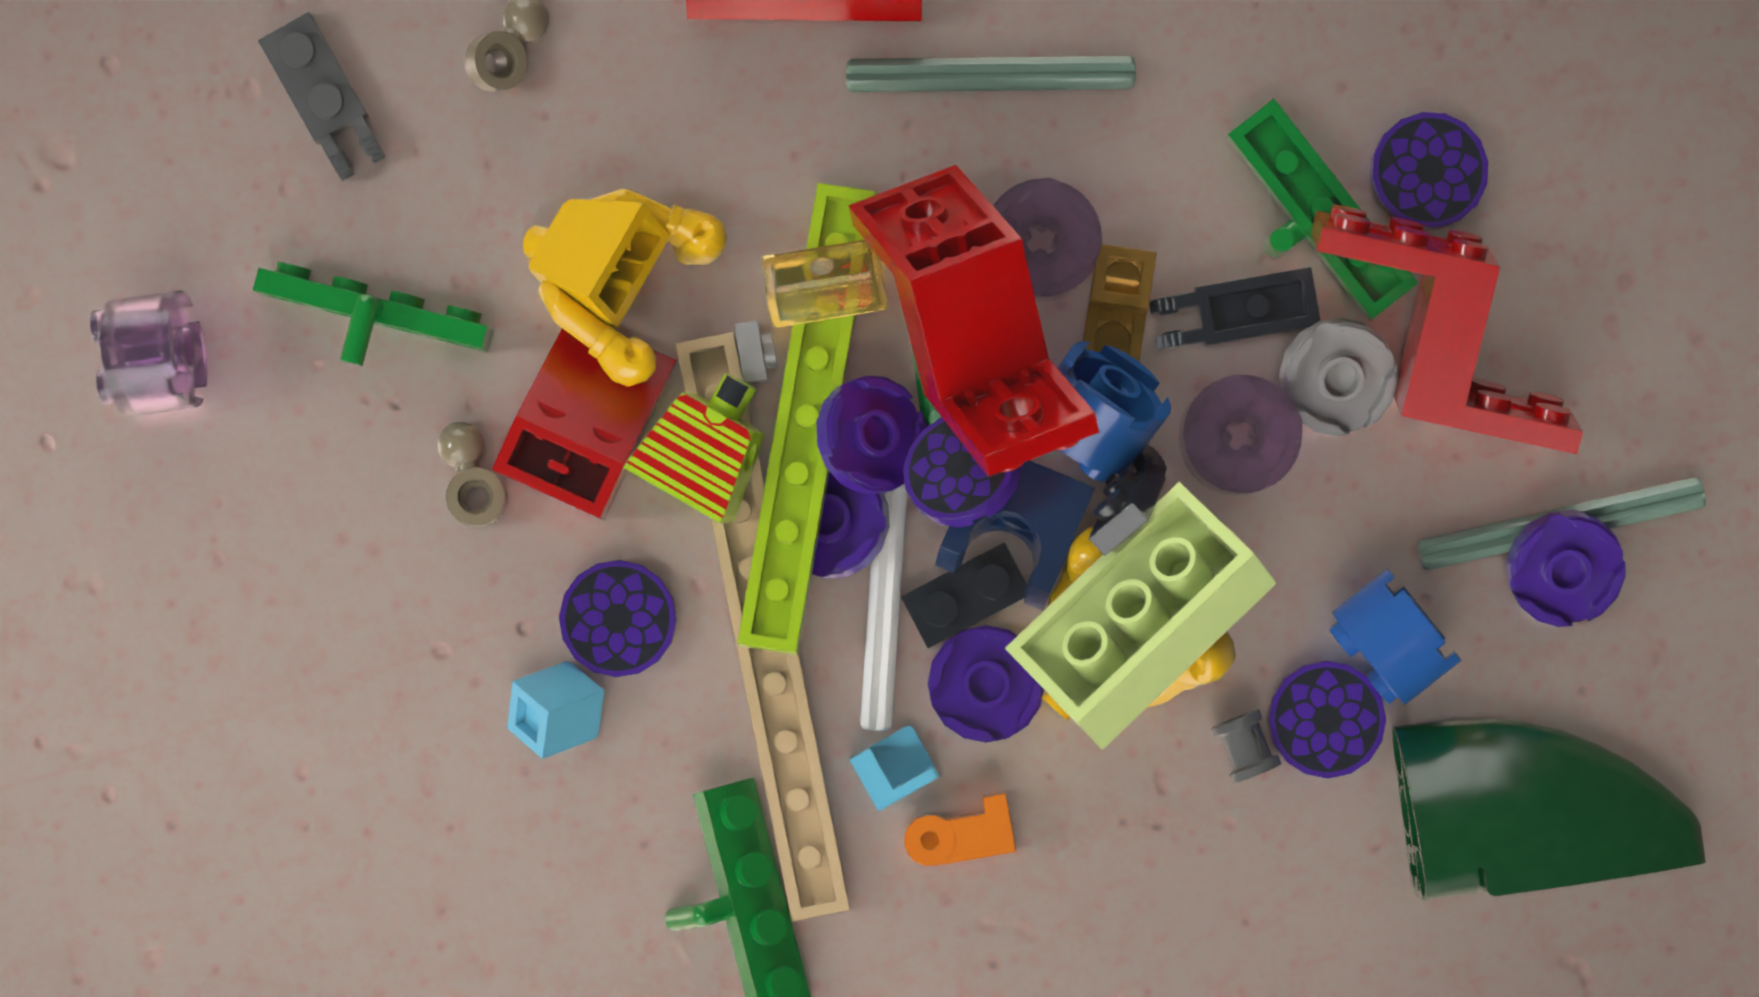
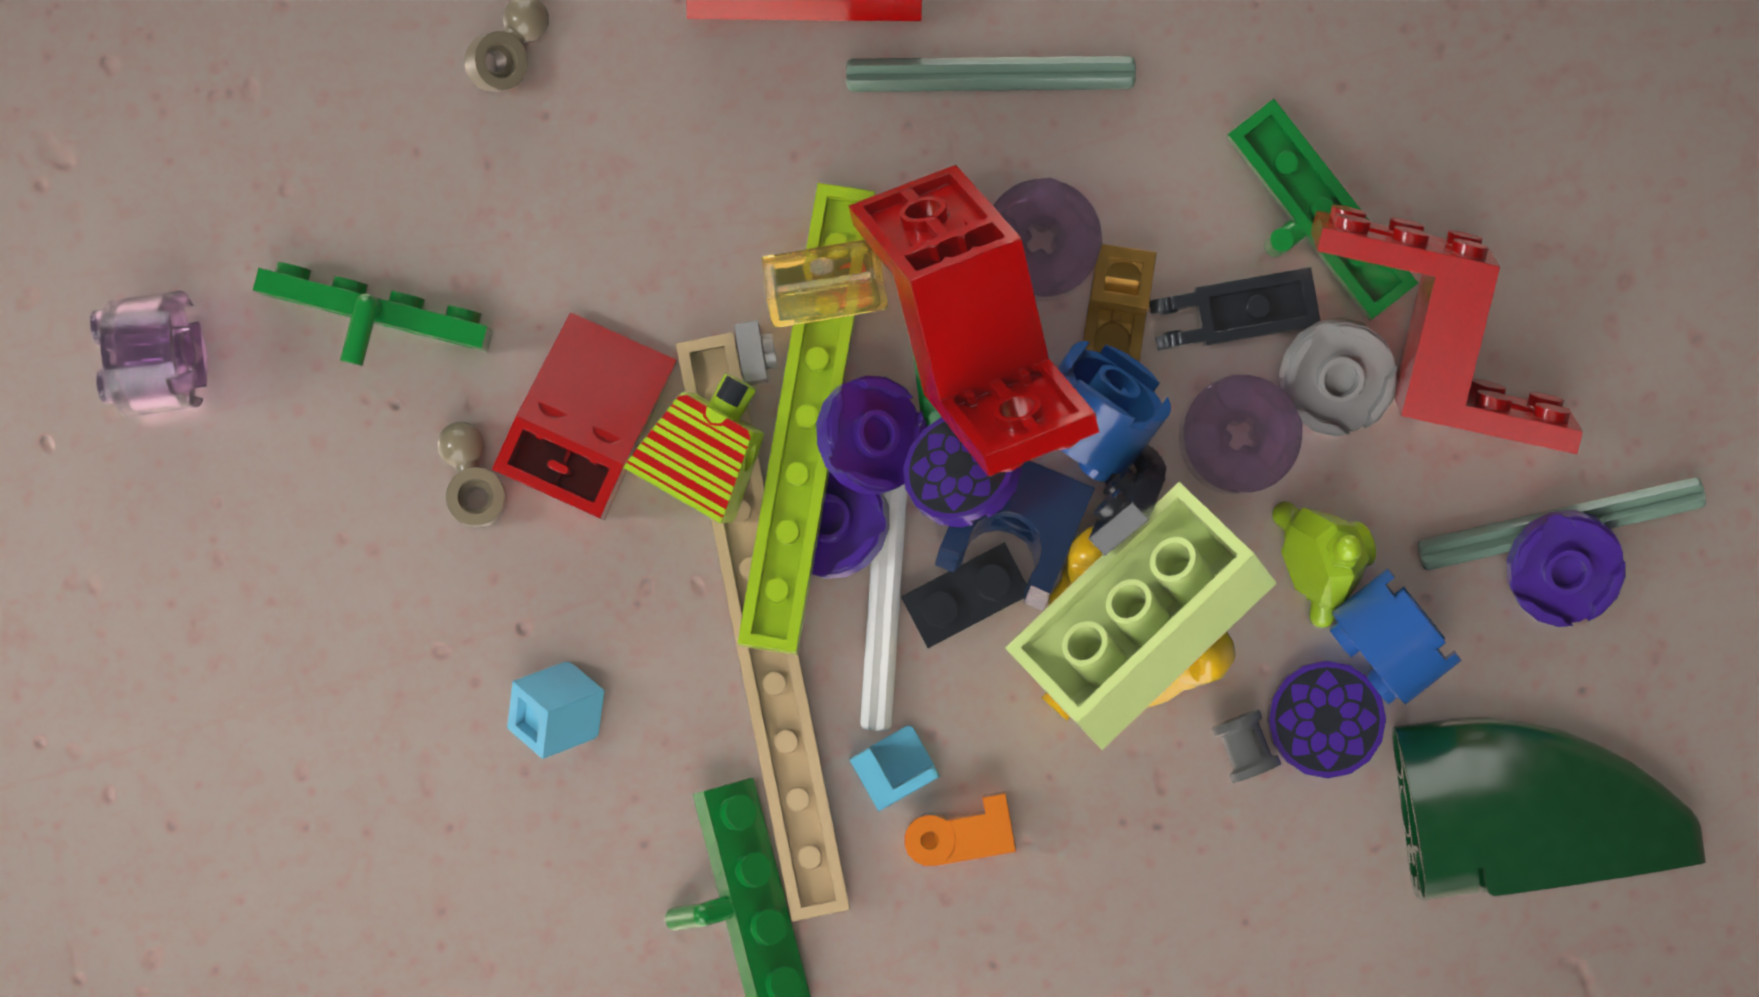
(319, 90): dark grey hinge -> none
(599, 259): yellow torso -> none
(617, 618): tile -> none
(981, 686): dark purple tile -> none
(1323, 557): none -> lime rock
(1429, 169): tile -> none

